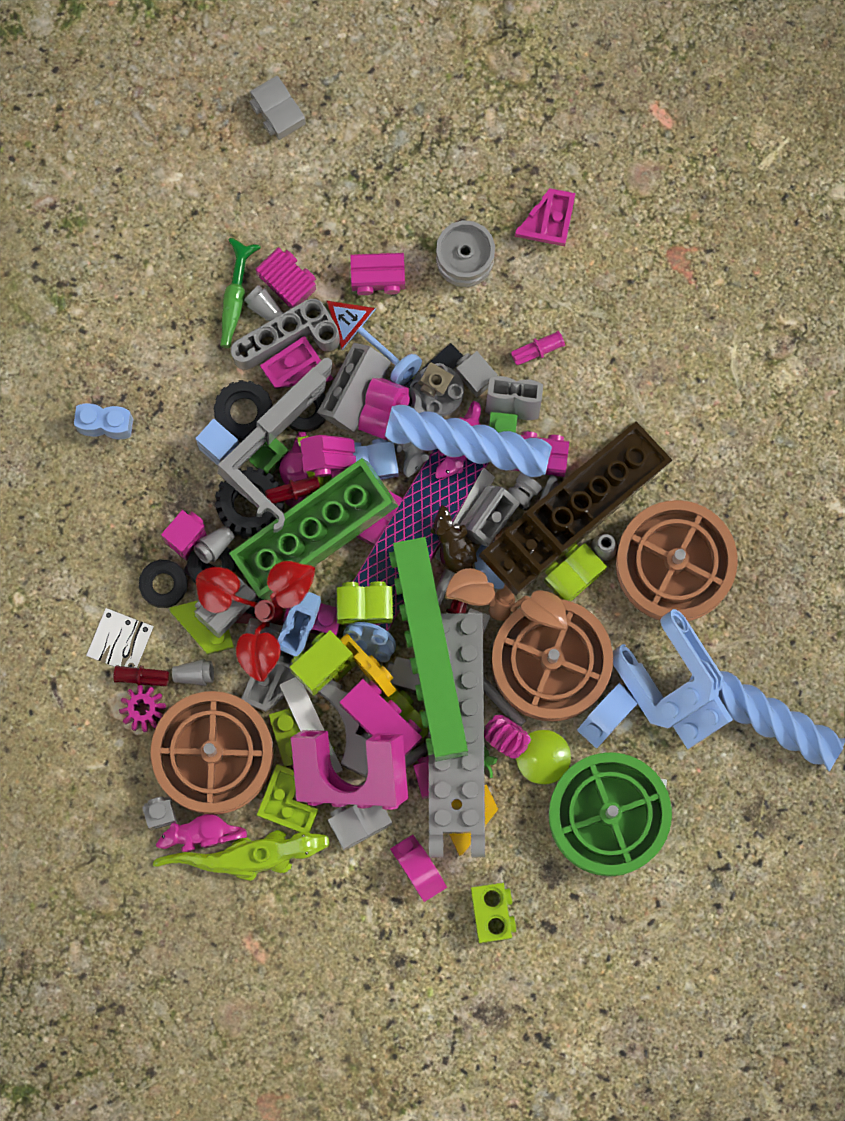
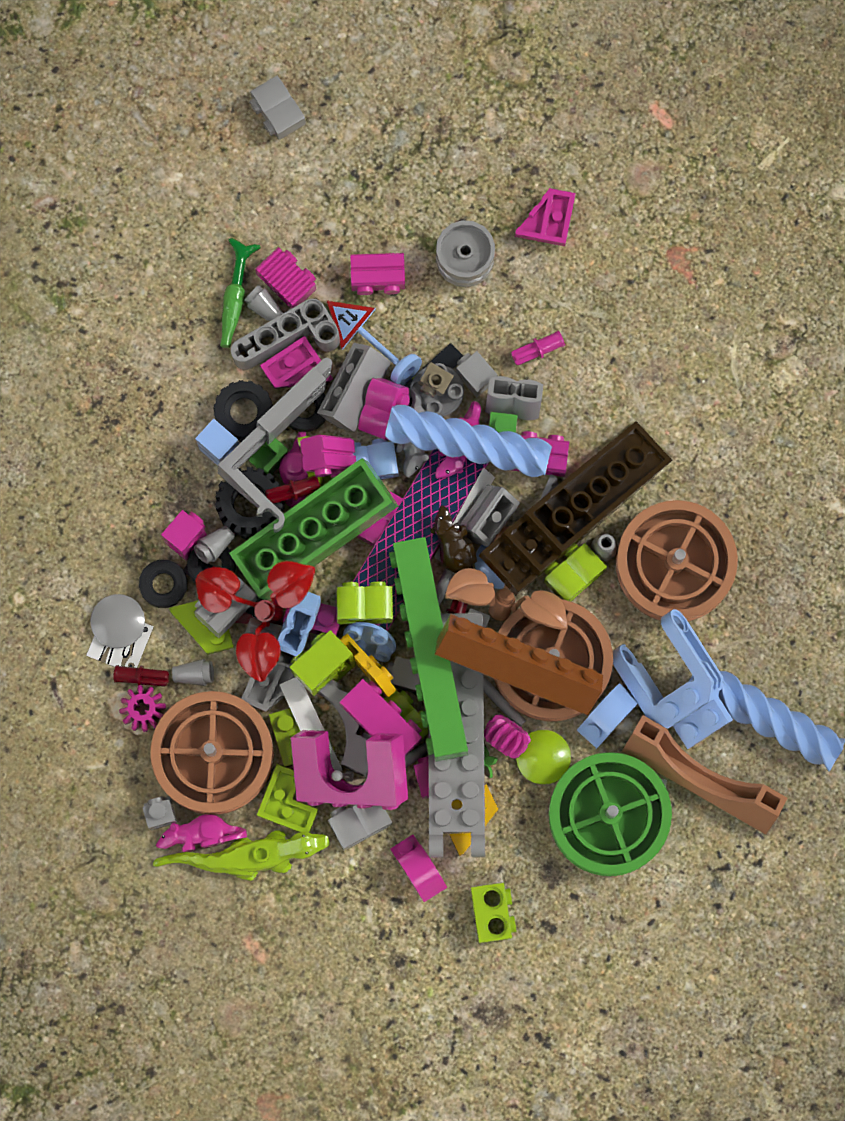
(96, 421): light blue brick -> none
(117, 621): none -> light grey dish
(337, 775): none -> light grey hinge
(519, 664): none -> dark orange brick
(524, 490): light grey wheel -> none
(749, 802): none -> nougat arch

